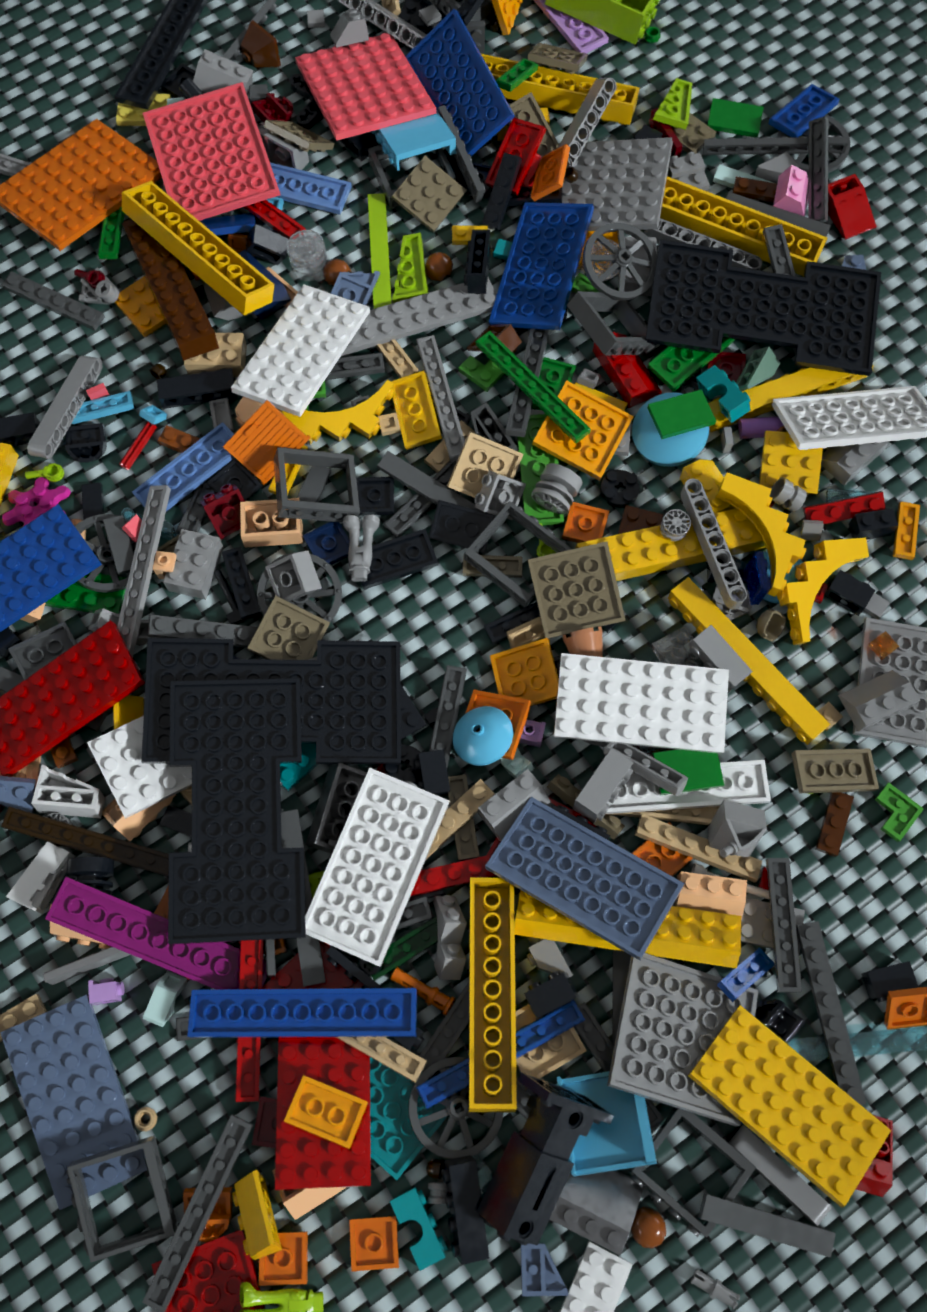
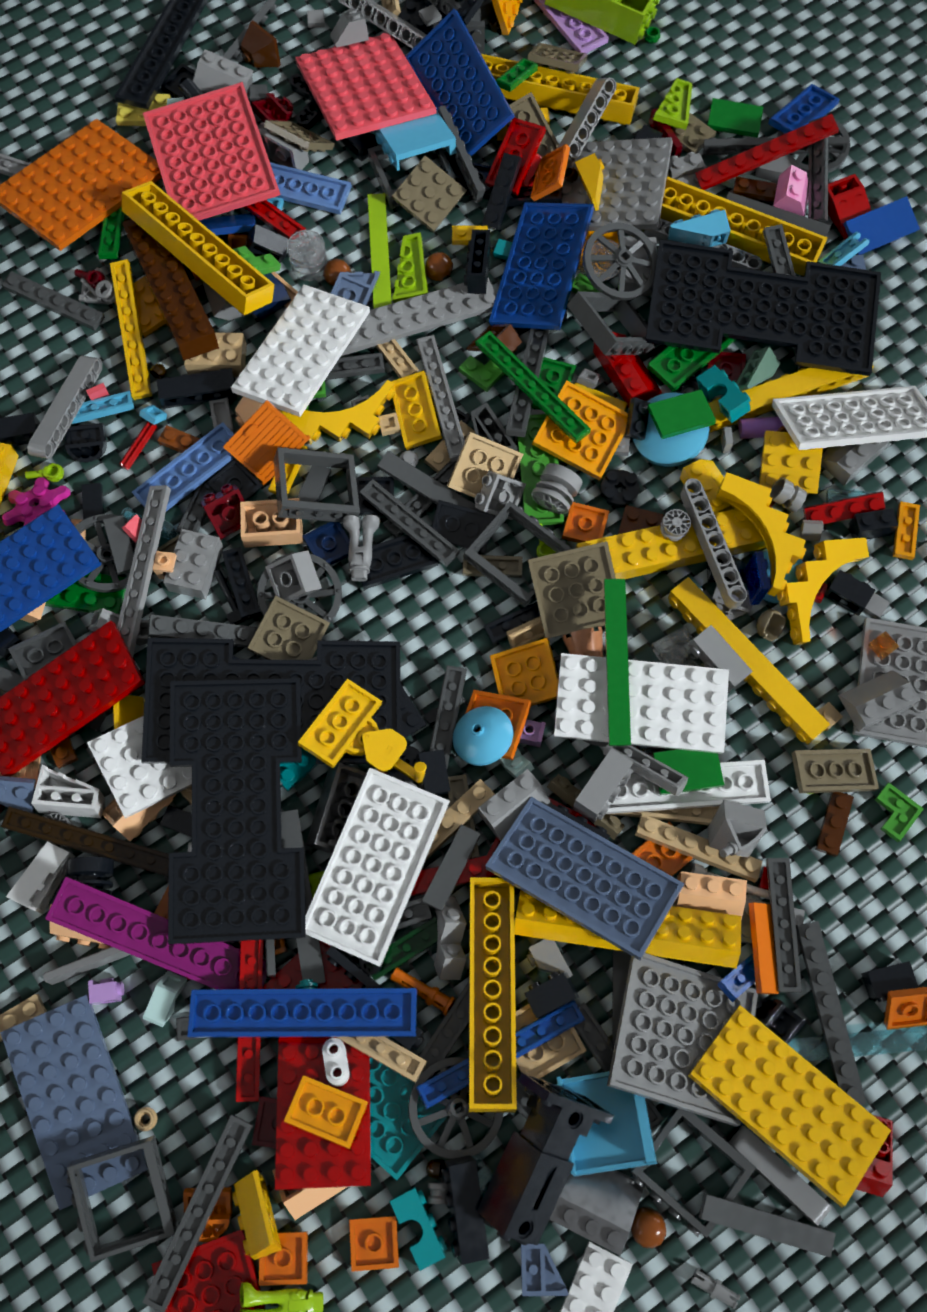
(130, 329): none -> yellow plate
(264, 263): none -> bright green plate
(306, 984): none -> teal plate
(336, 1061): none -> white plate
(347, 721): none -> yellow plate
(409, 523): none -> dark grey plate
(410, 457): none -> light grey plate
(451, 868): none -> dark grey tile
(592, 178): none -> yellow slope
(617, 662): none -> green tile
(637, 419): none -> black plate
(702, 230): none -> medium azure slope
(763, 948): none -> orange tile
(767, 152): none -> red plate
(845, 250): none -> medium azure hinge
(884, 224): none -> blue tile

